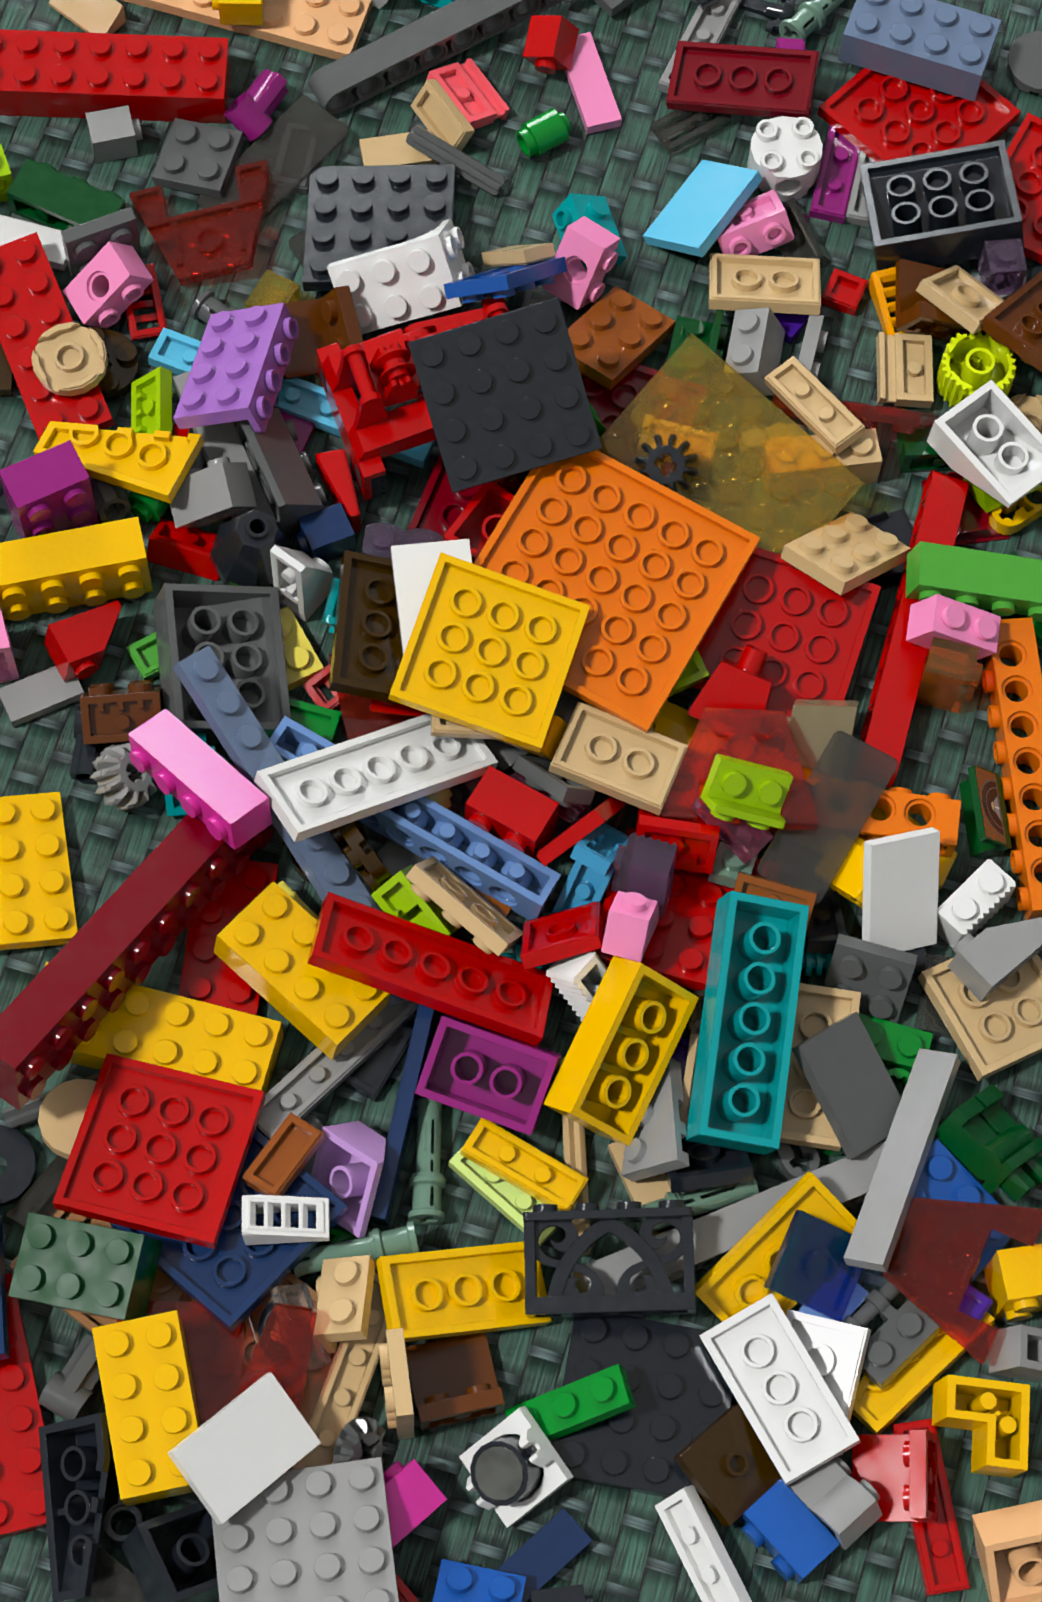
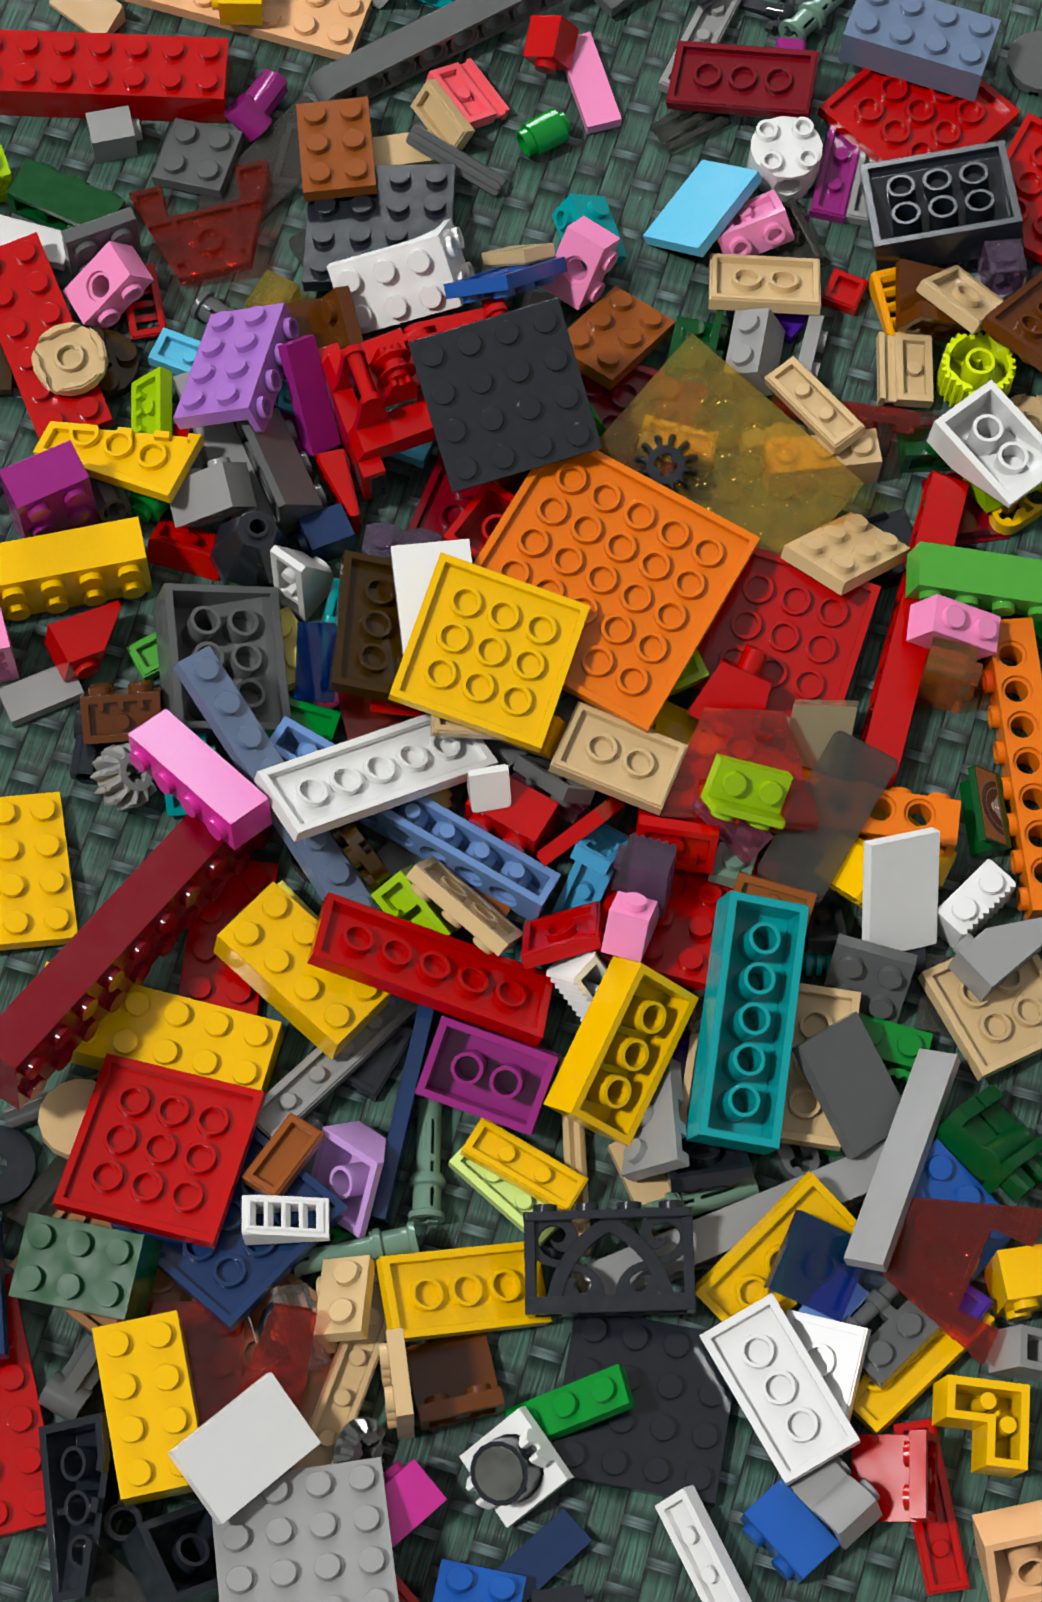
(309, 395): none -> magenta tile
(313, 661): none -> clear blue tile
(336, 149): none -> dark orange plate
(489, 788): none -> white slope
(728, 1466): dark brown plate -> none

